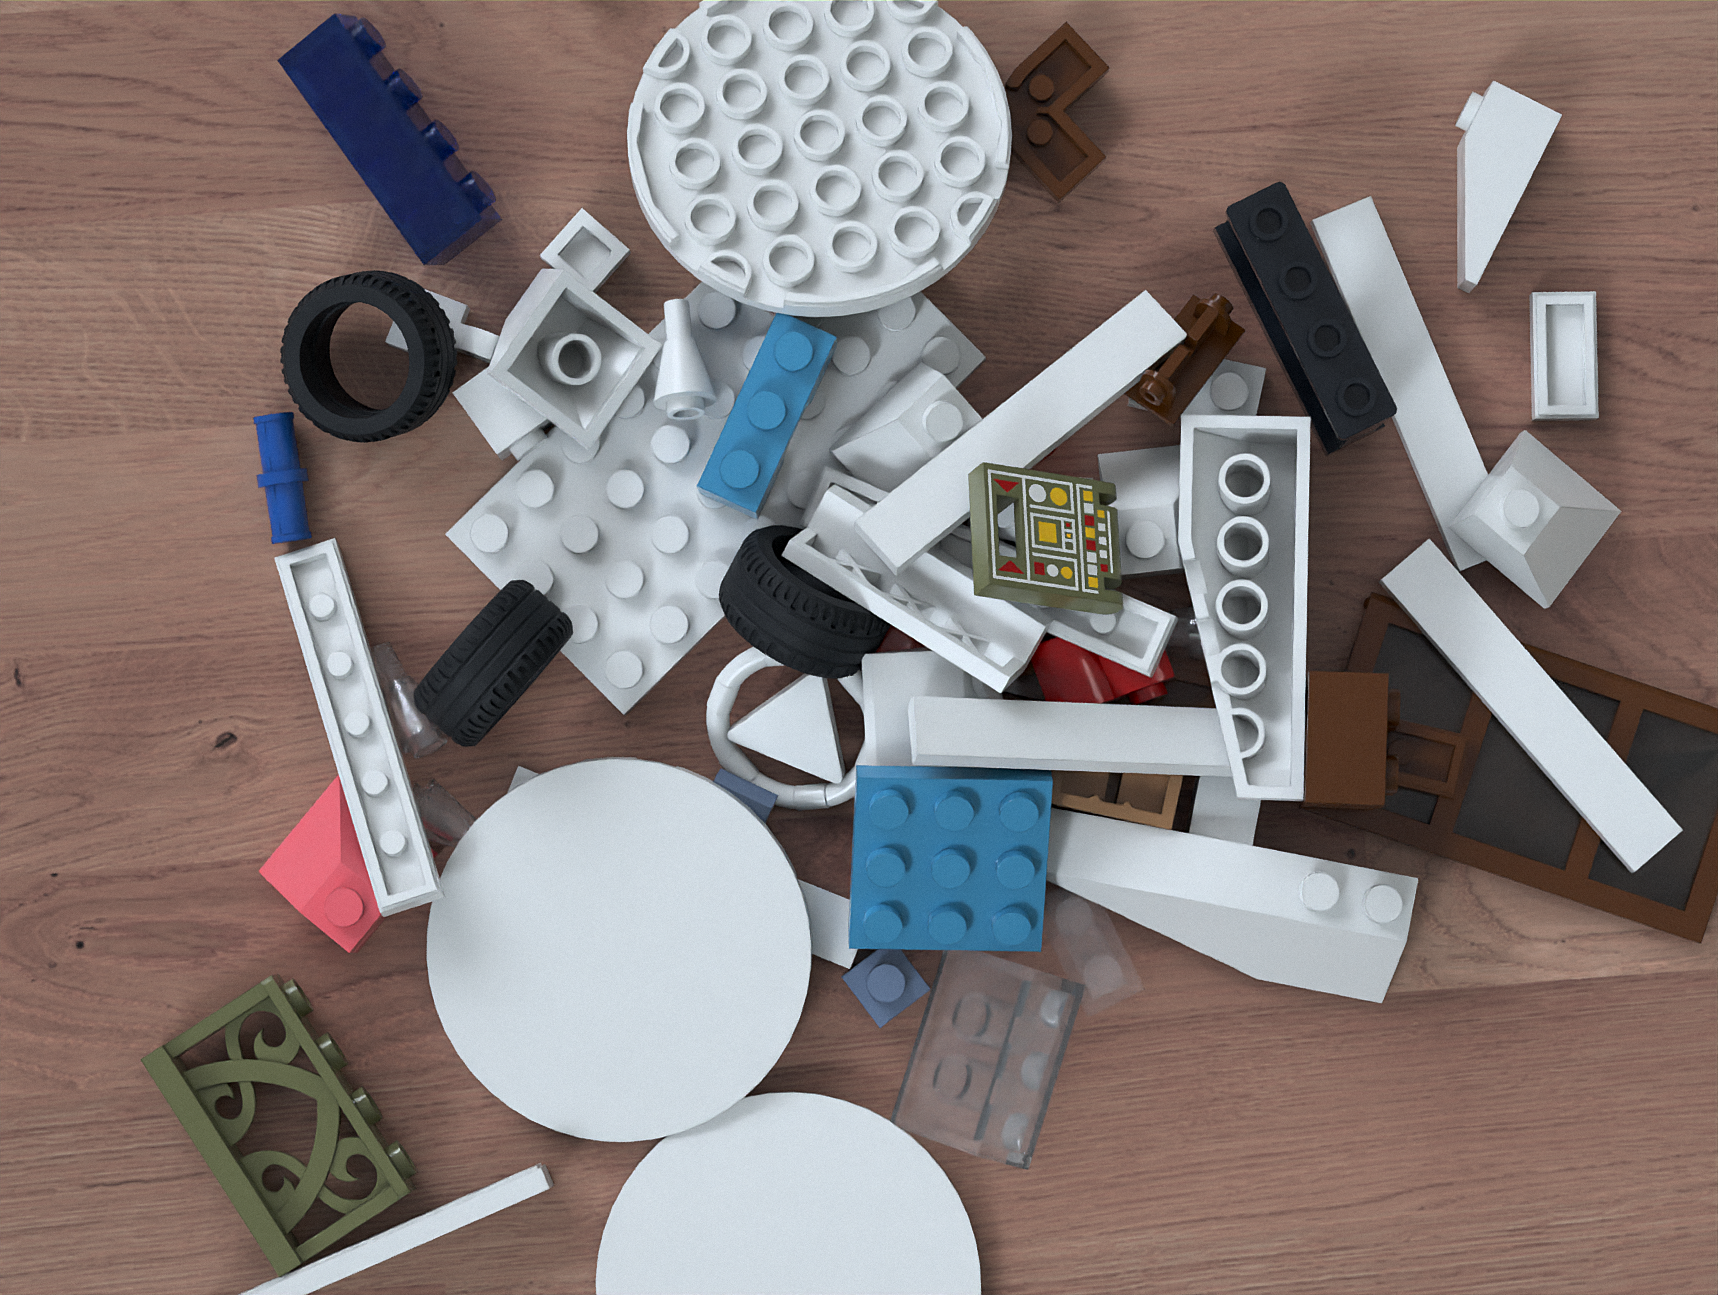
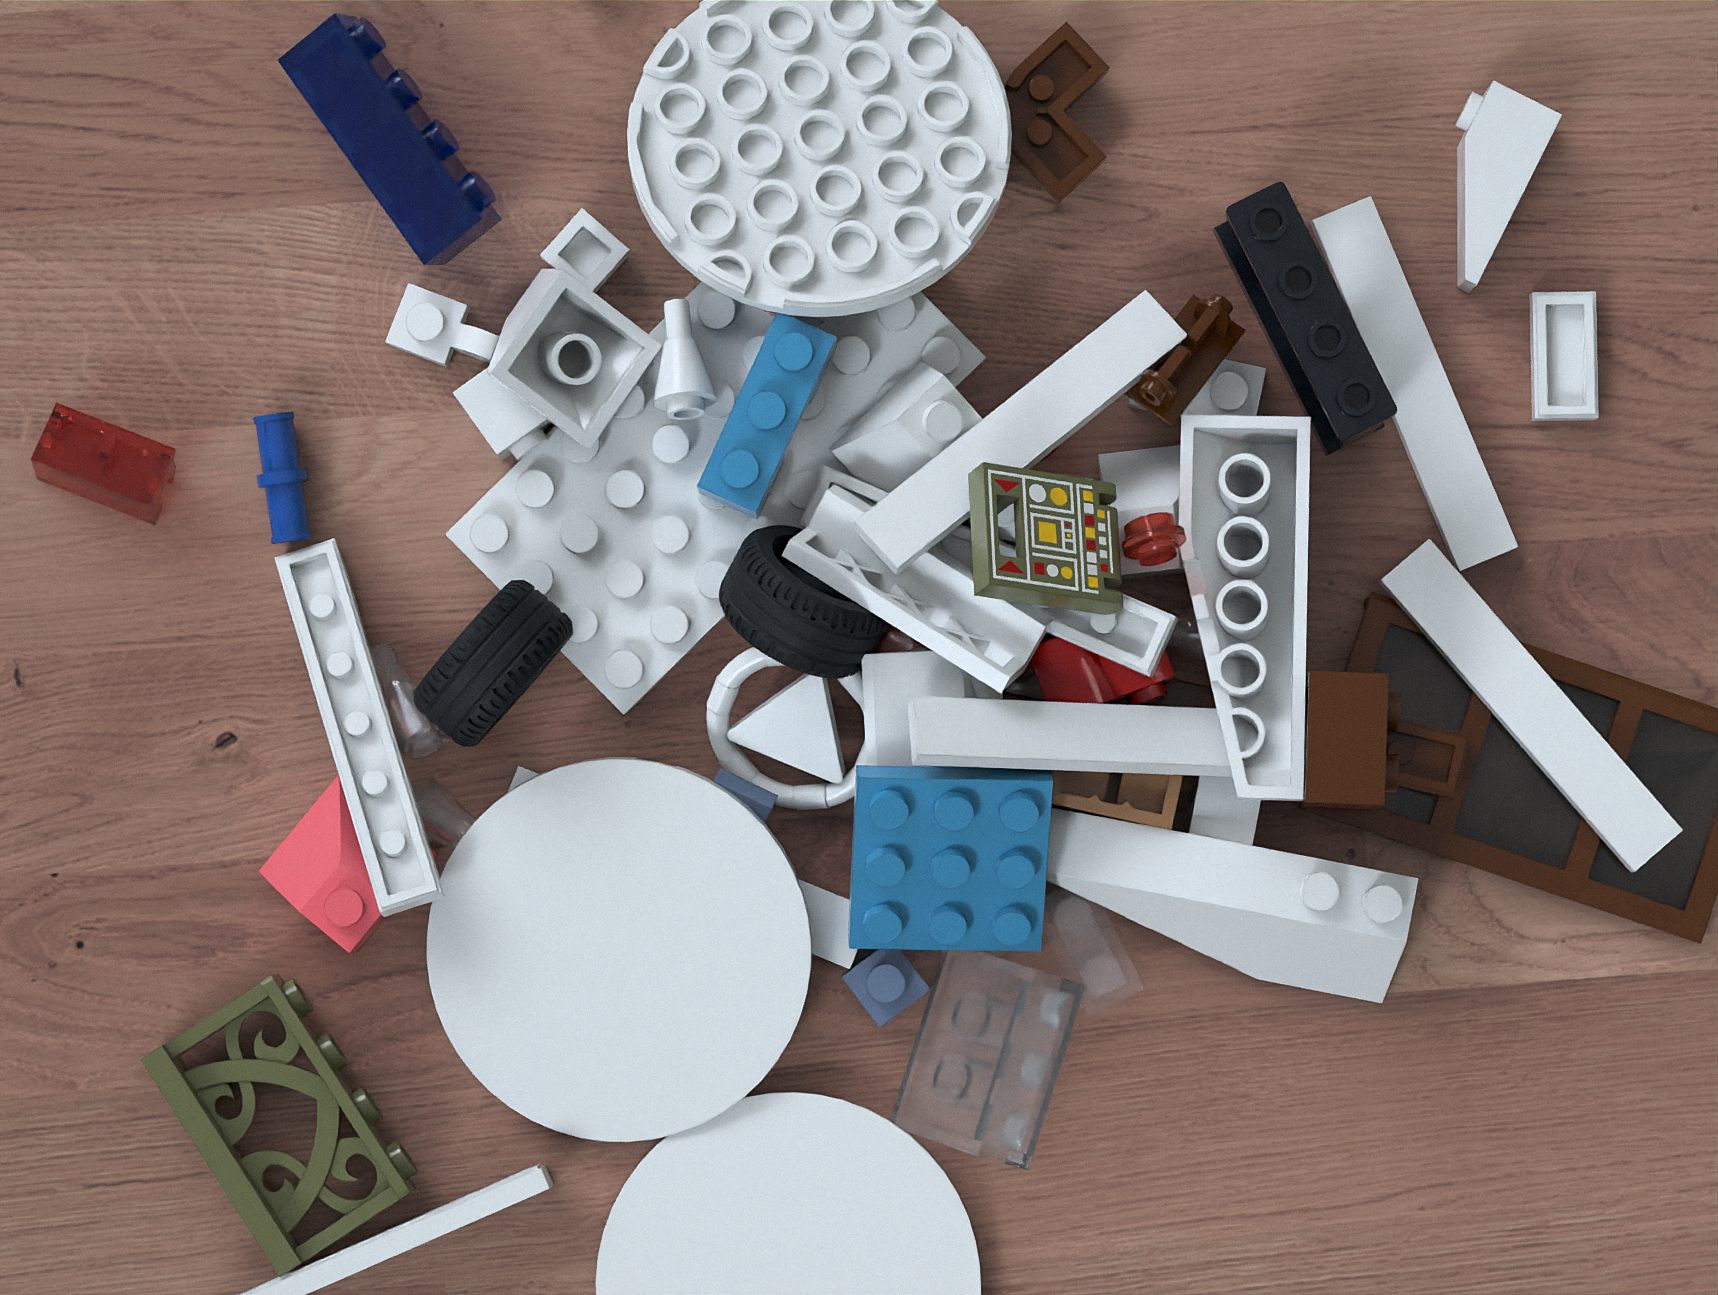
(104, 463): none -> clear red hinge
(309, 366): black tyre -> none
(1153, 539): none -> clear red plate
(1534, 519): white slope -> none

